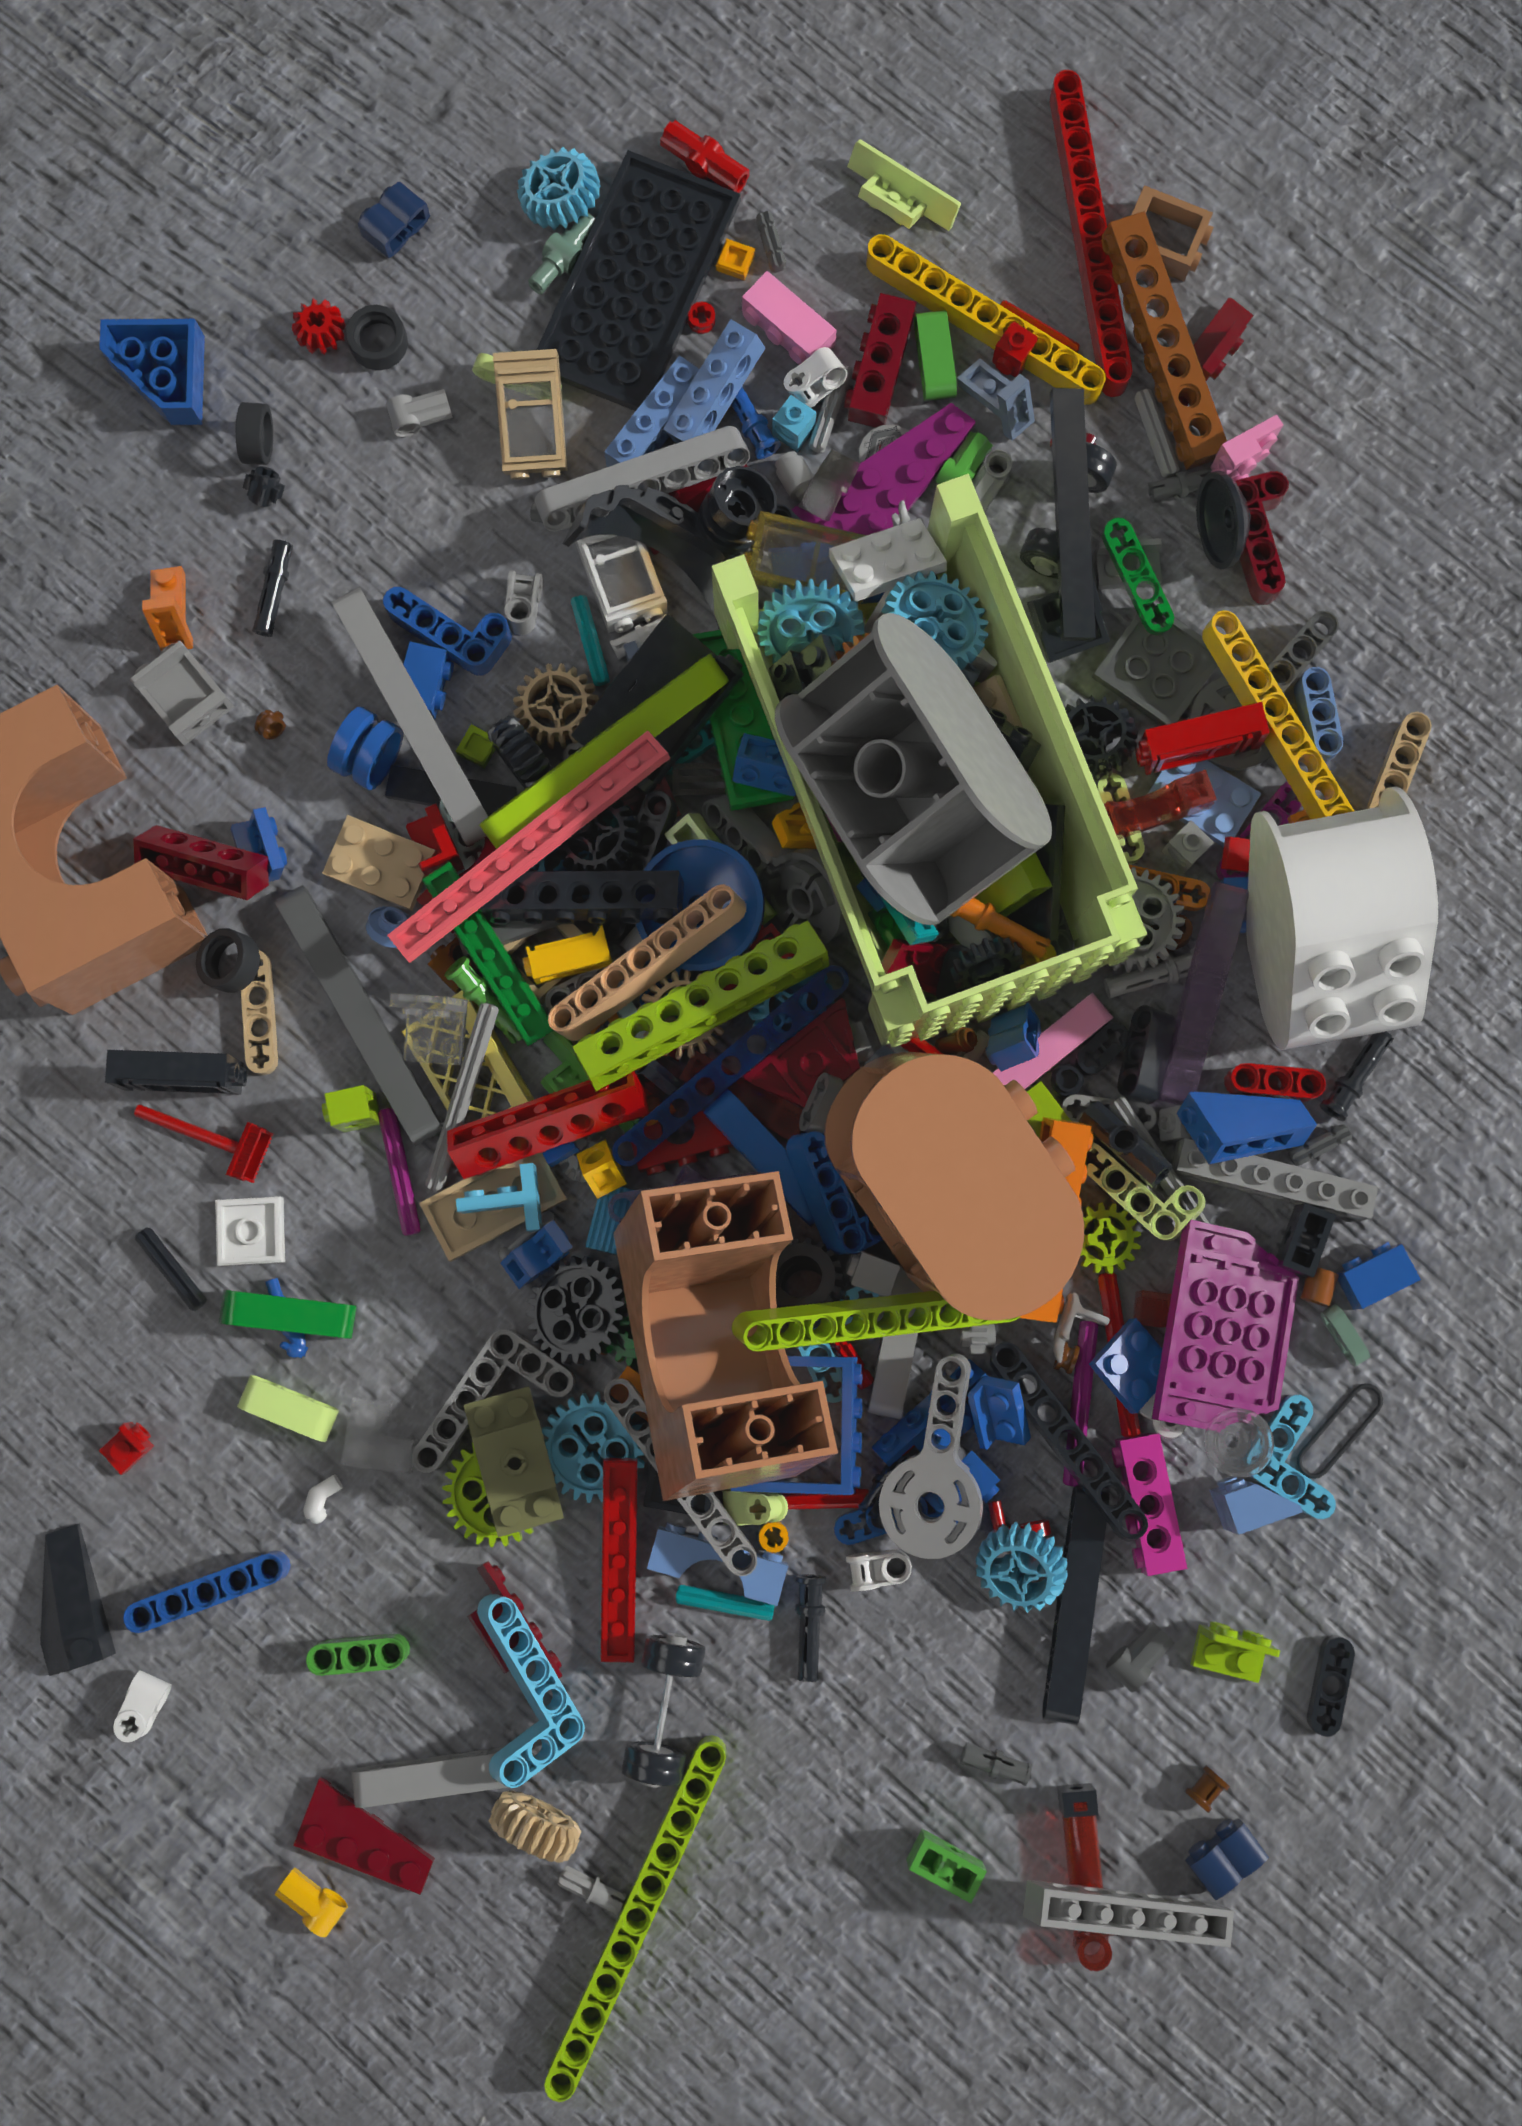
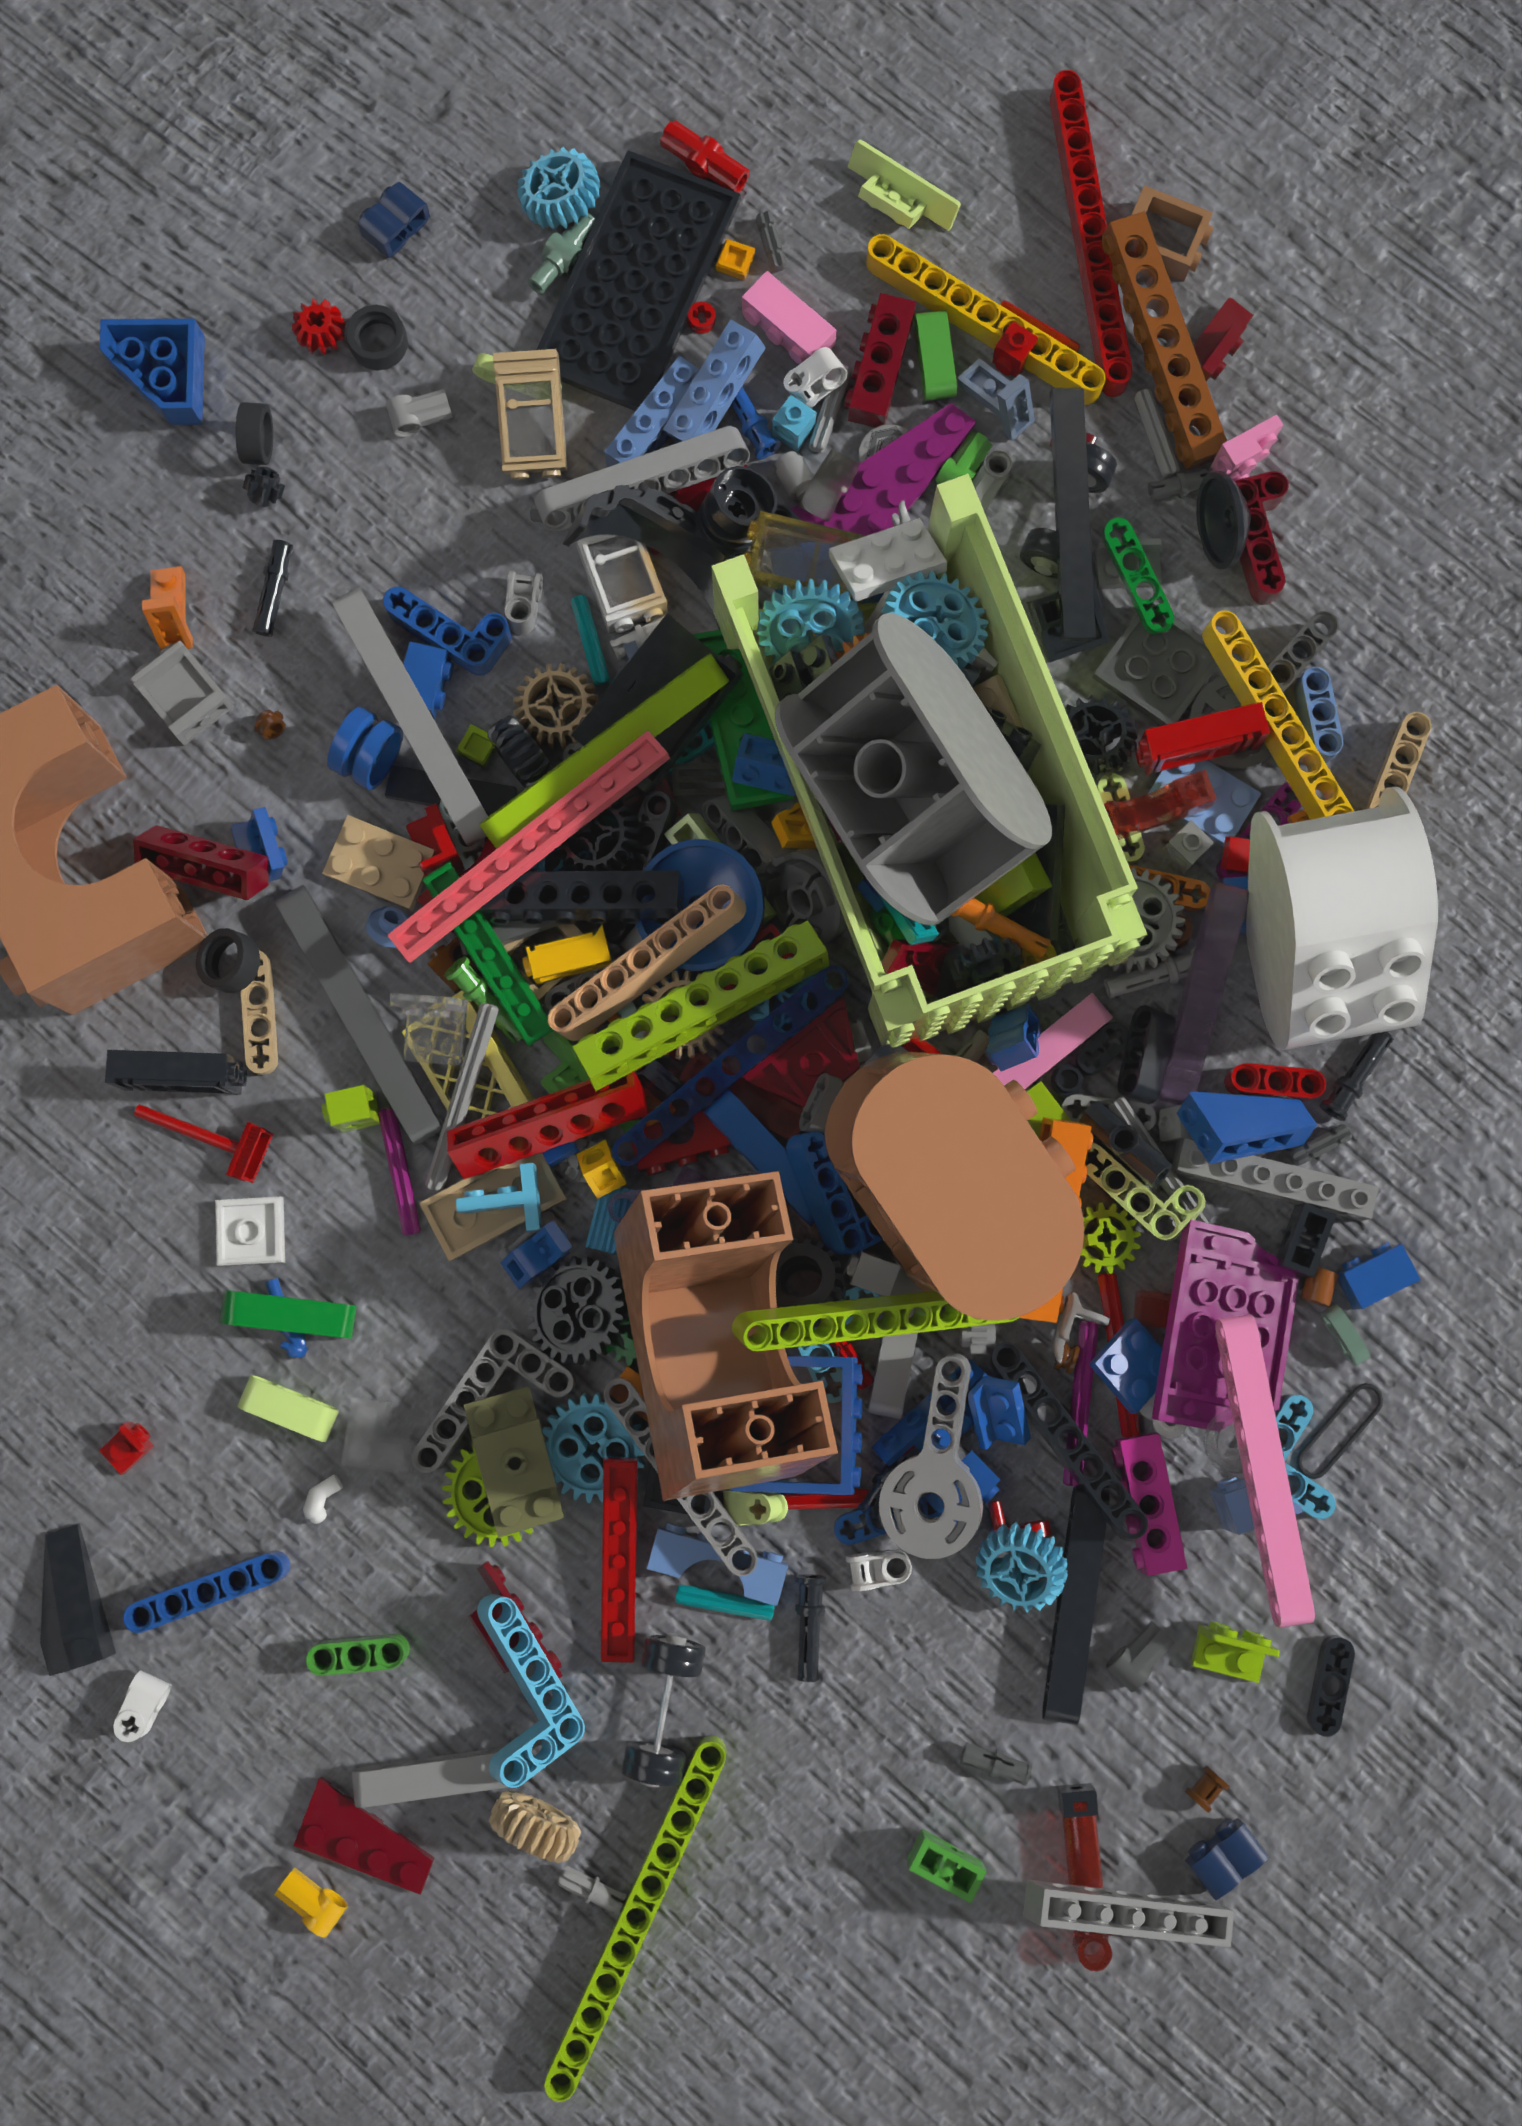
(170, 1269): black axle -> none
(763, 1539): light orange bush -> none
(962, 1040): reddish brown pin -> none
(1264, 1471): none -> bright pink beam

